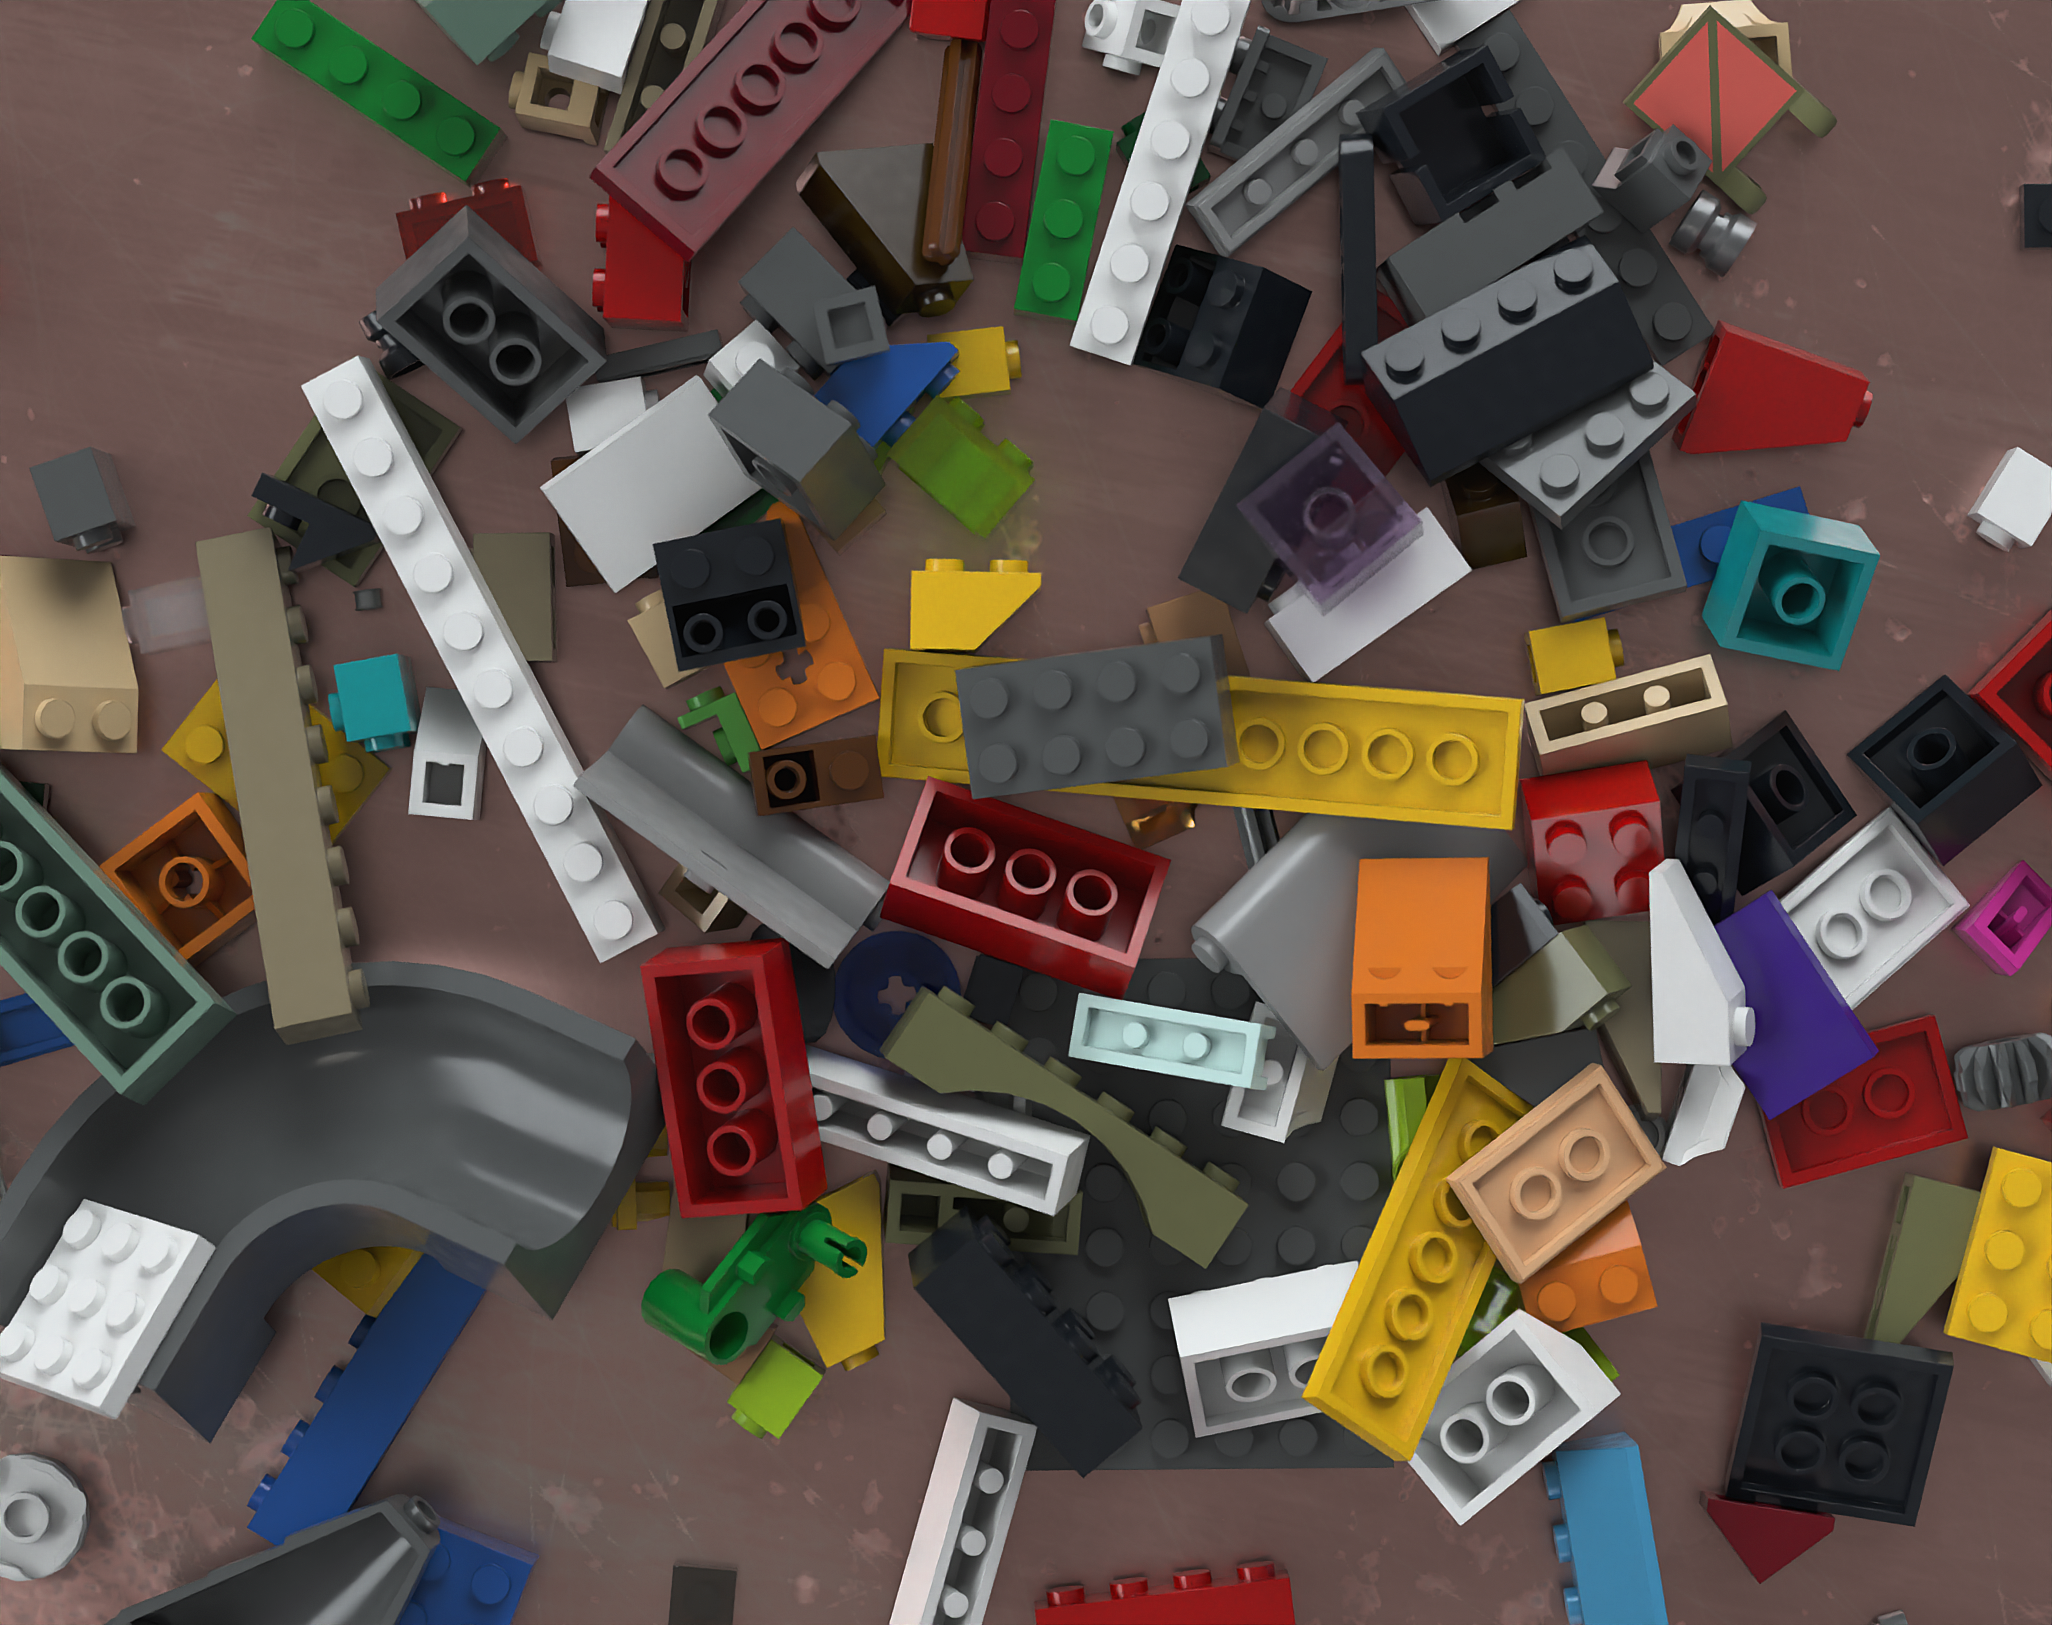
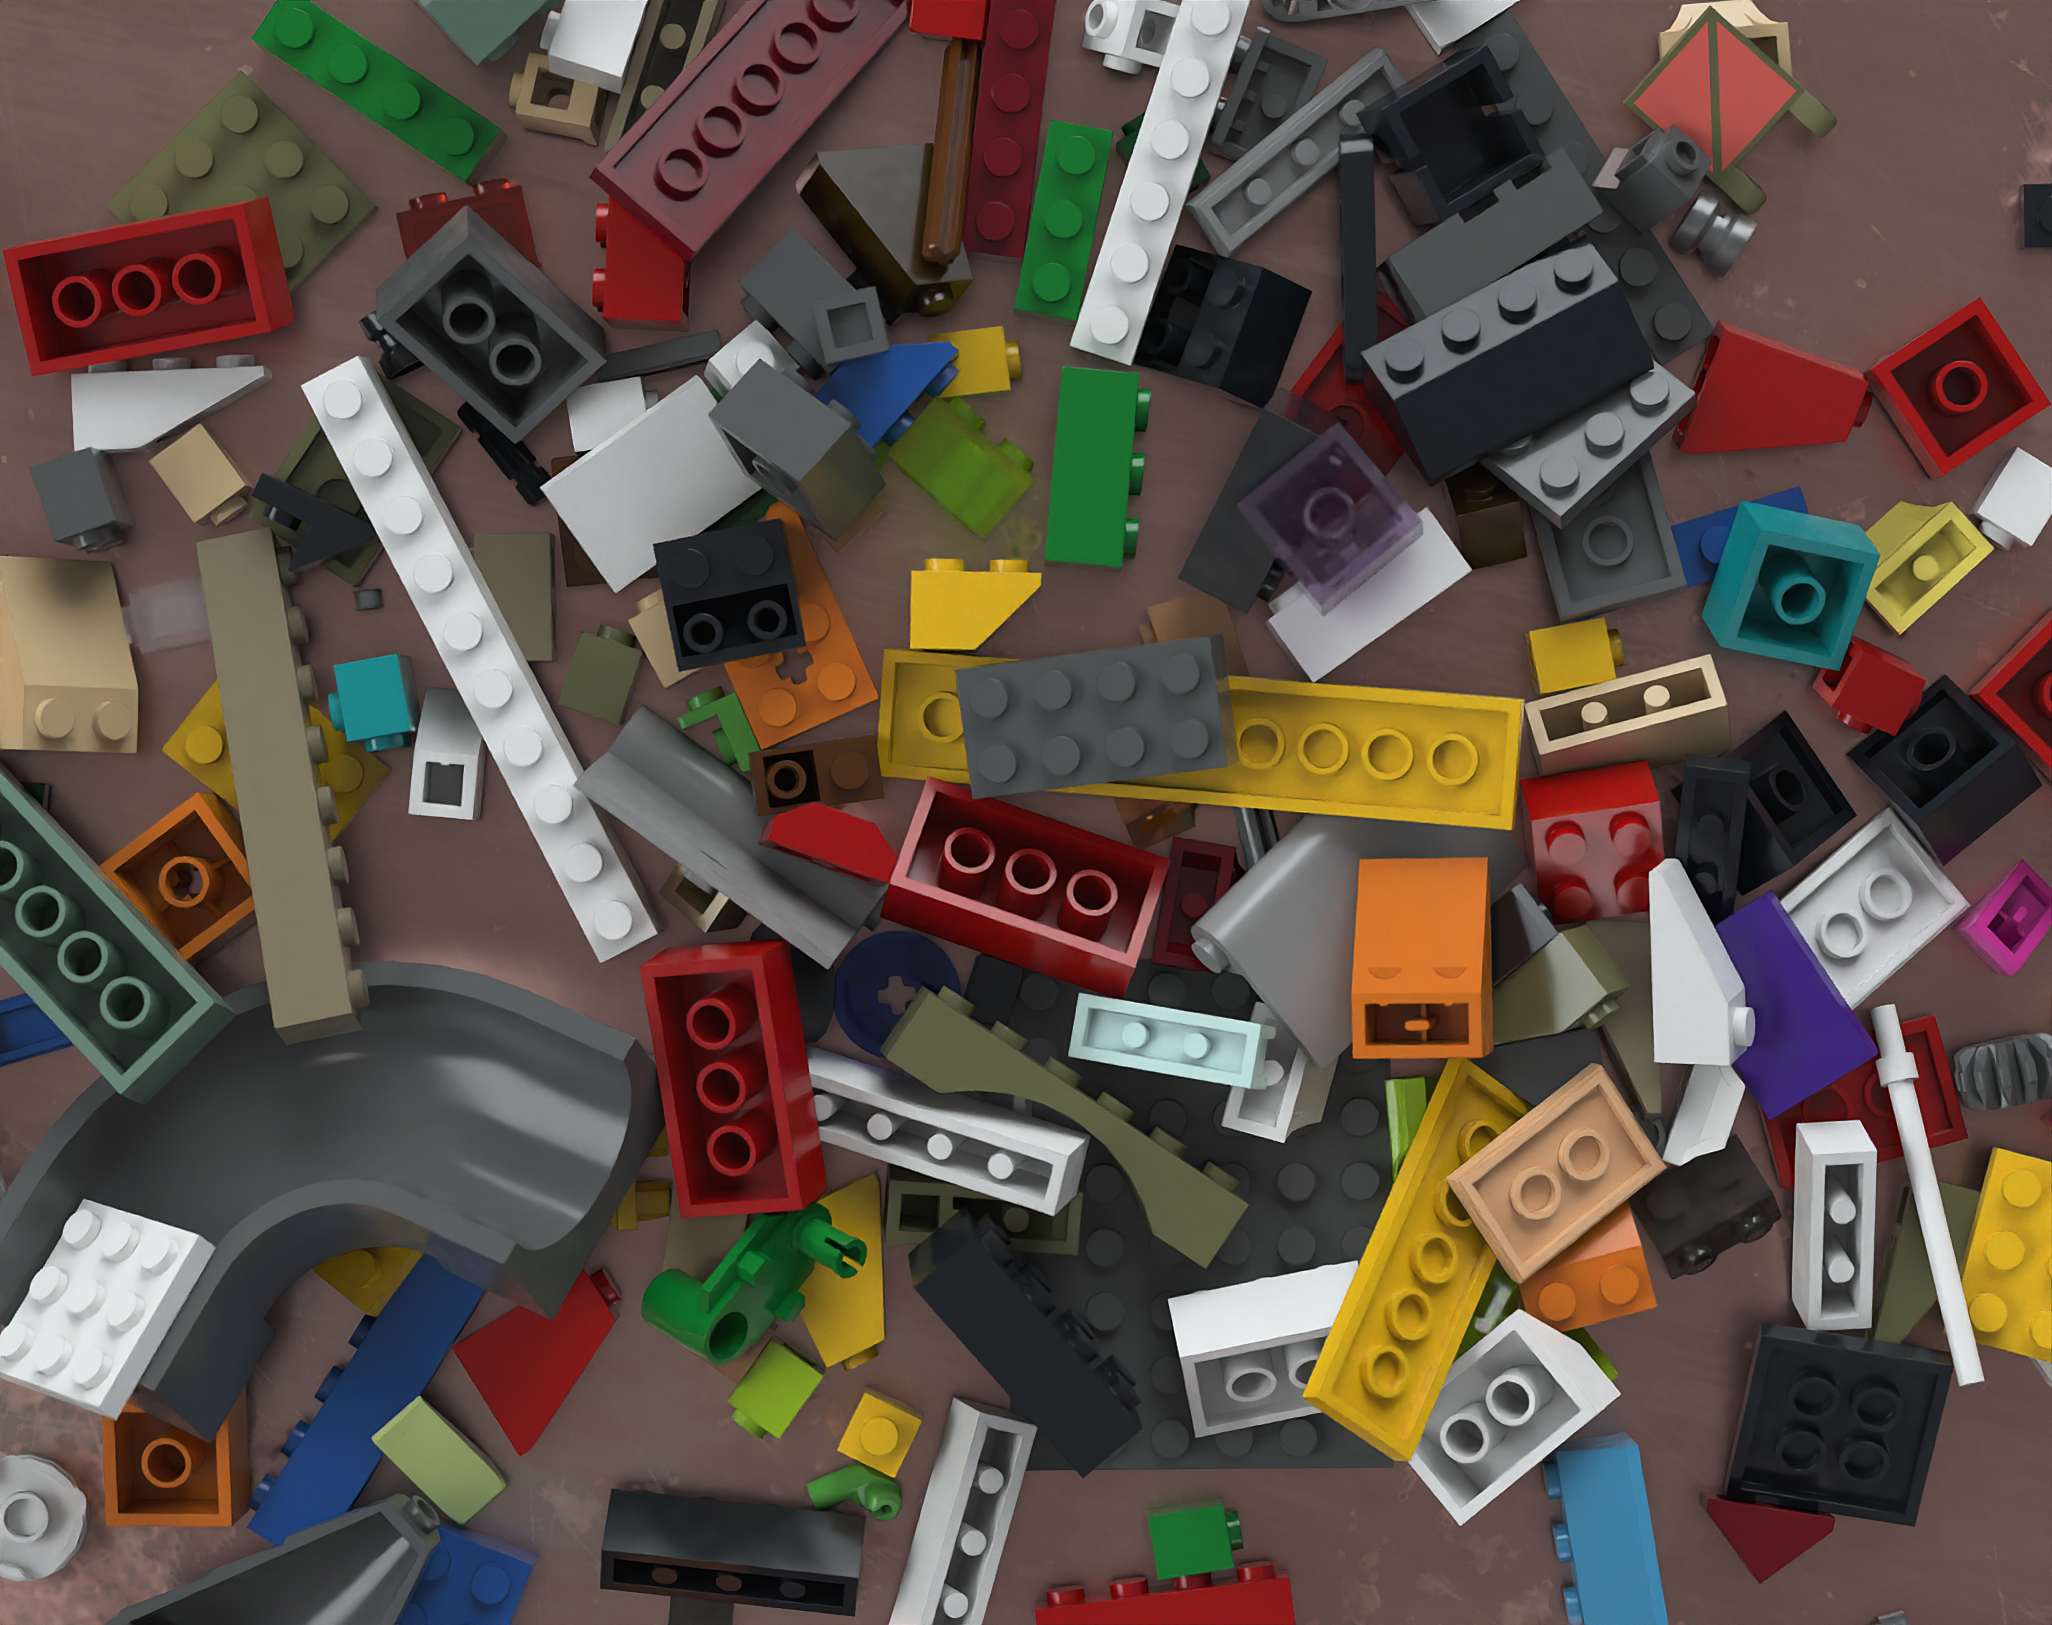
(144, 409): none -> white slope
(149, 286): none -> red brick
(172, 1477): none -> orange brick
(203, 477): none -> tan brick
(245, 151): none -> olive plate
(440, 1460): none -> yellowish green slope
(512, 459): none -> black axle
(532, 1363): none -> red slope
(603, 674): none -> olive brick
(732, 1552): none -> black brick
(832, 842): none -> red slope
(861, 1486): none -> bright green arm
(880, 1431): none -> yellow brick
(1095, 469): none -> green brick
(1193, 884): none -> dark red slope
(1193, 1537): none -> green brick
(1705, 1209): none -> clear smoke bracket
(1834, 1225): none -> white brick
(1871, 688): none -> red brick
(1897, 1072): none -> white bar
(1920, 559): none -> light yellow slope
(1956, 388): none -> red brick

